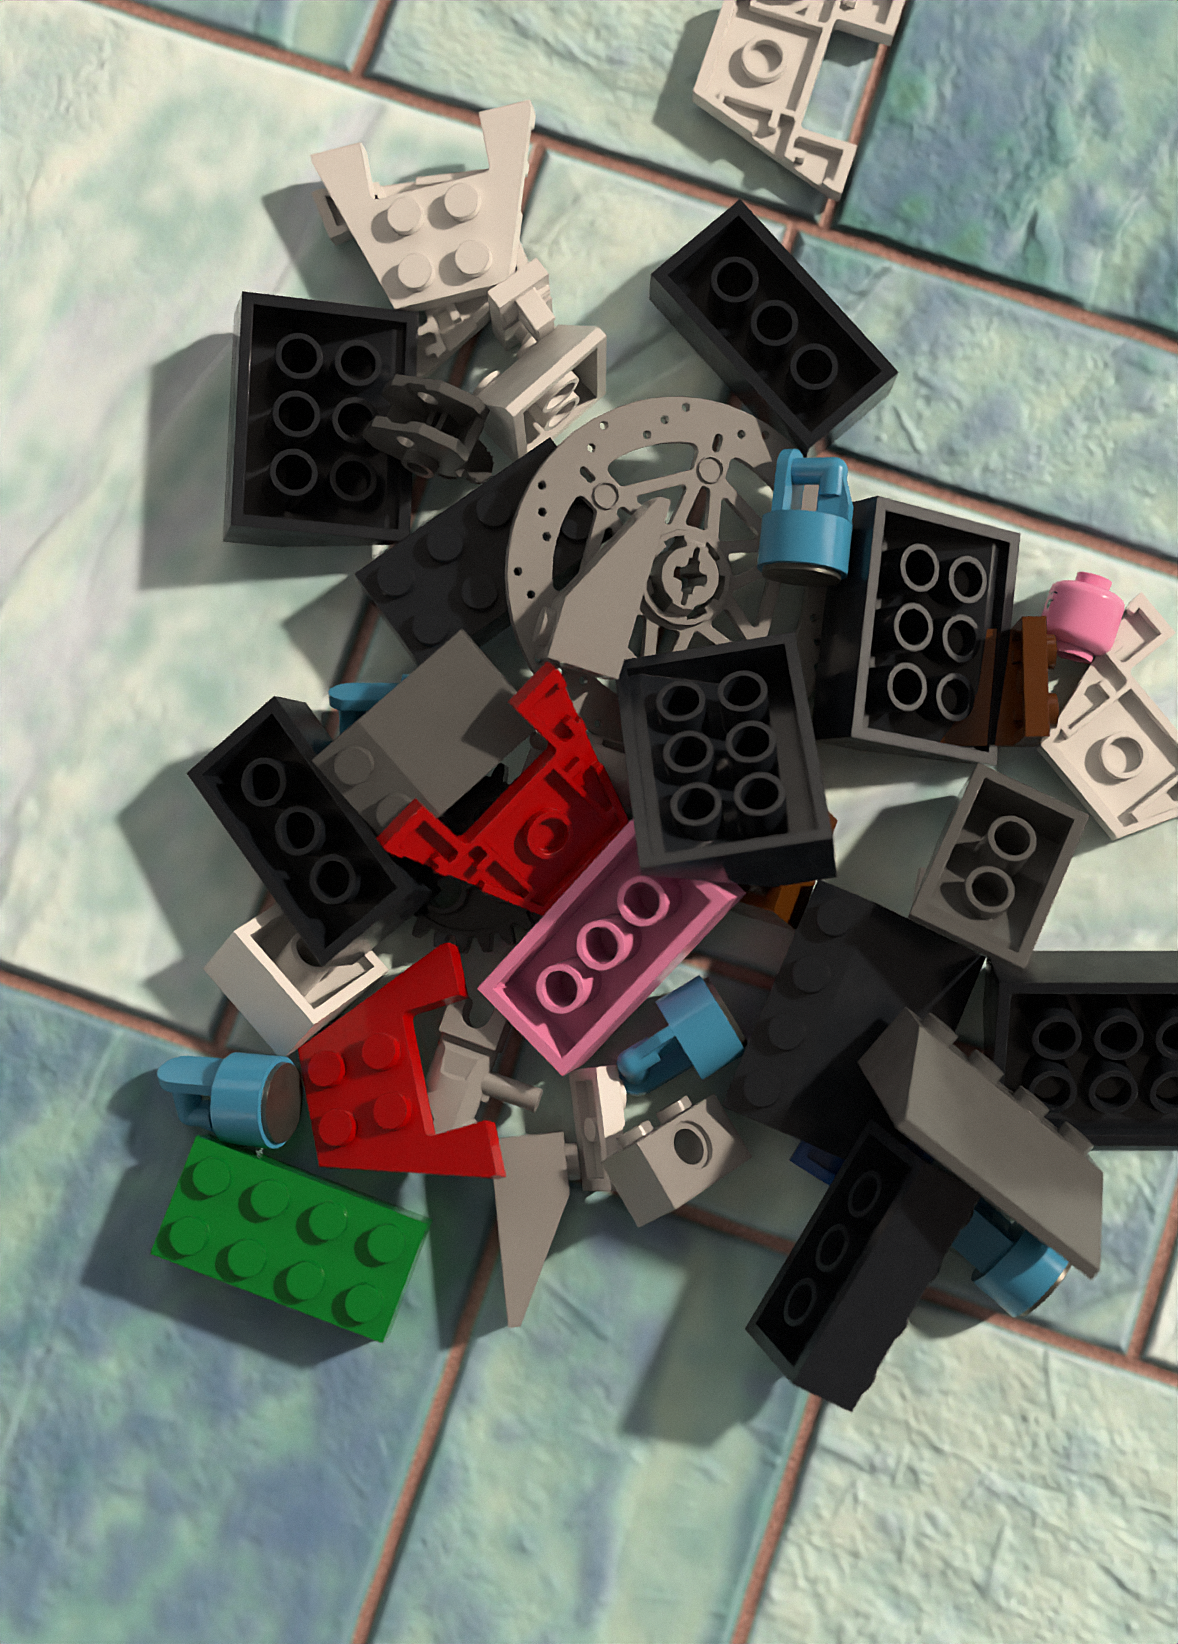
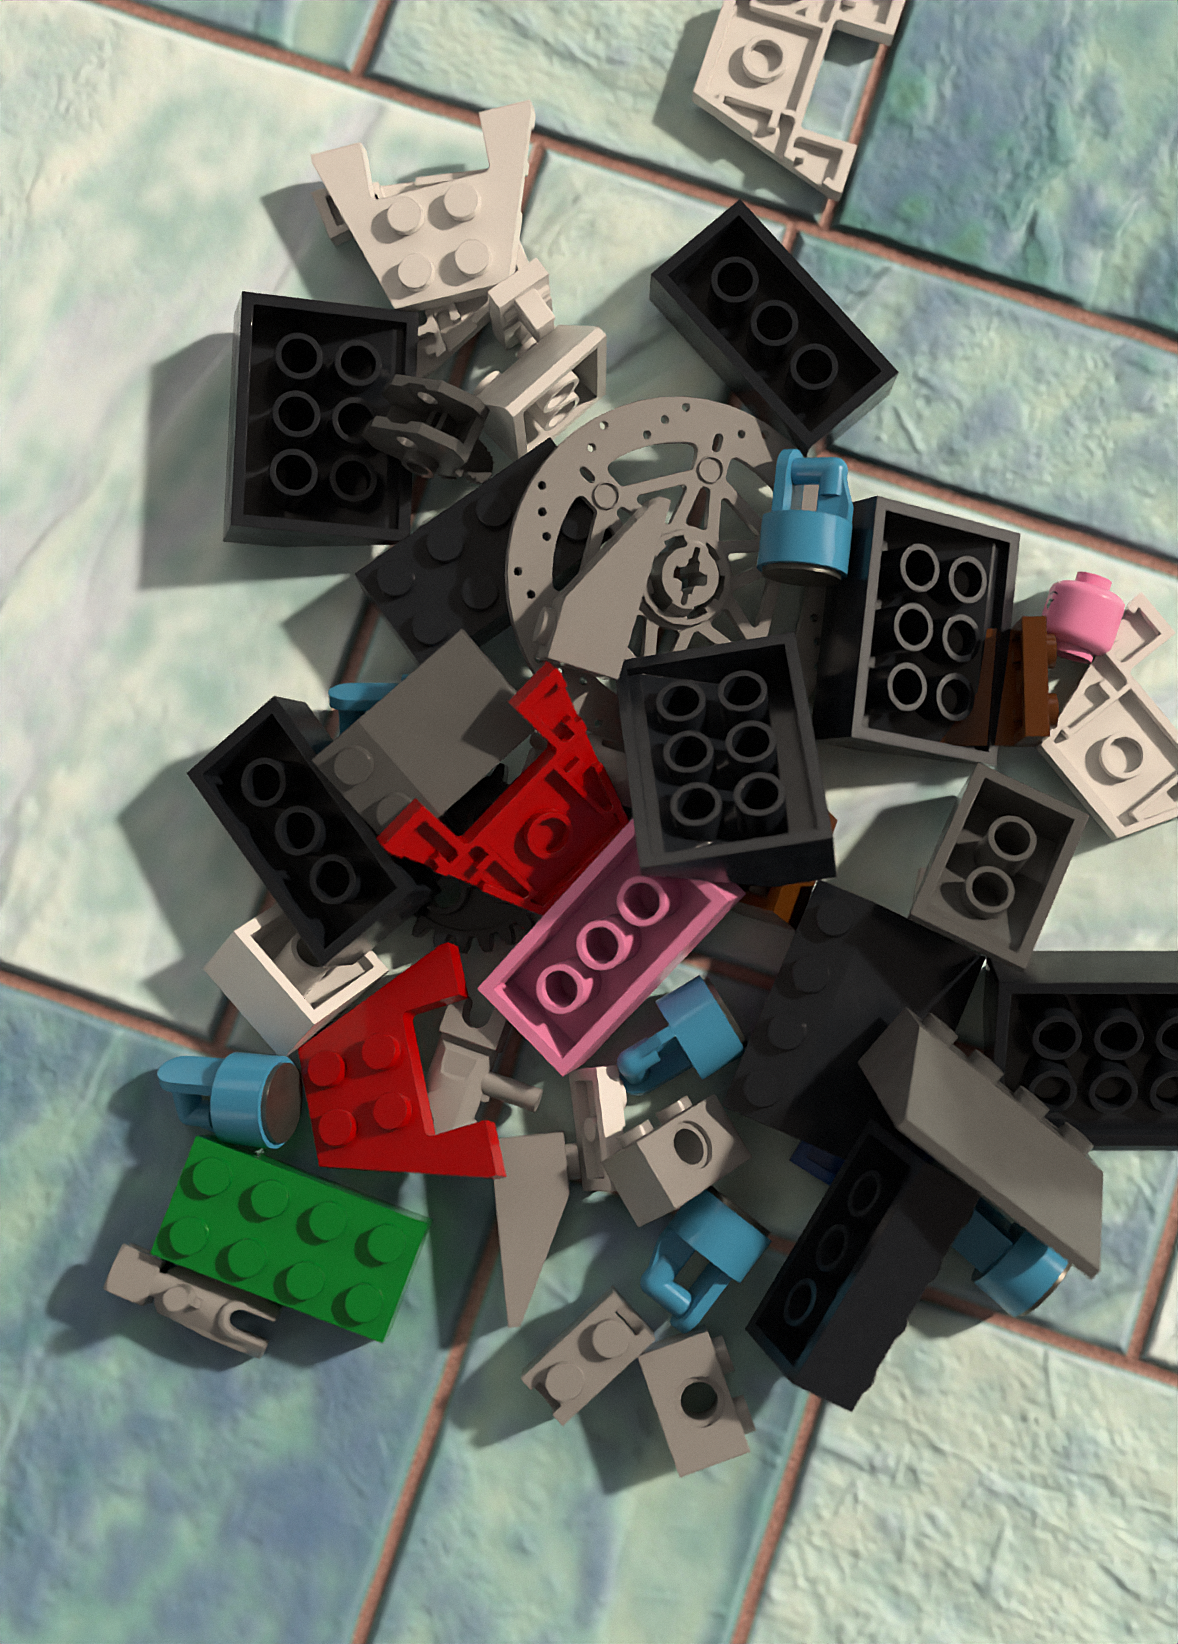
(189, 1298): none -> light grey piece
(588, 1355): none -> light grey brick
(694, 1437): none -> light grey brick
(719, 1233): none -> dark azure piece

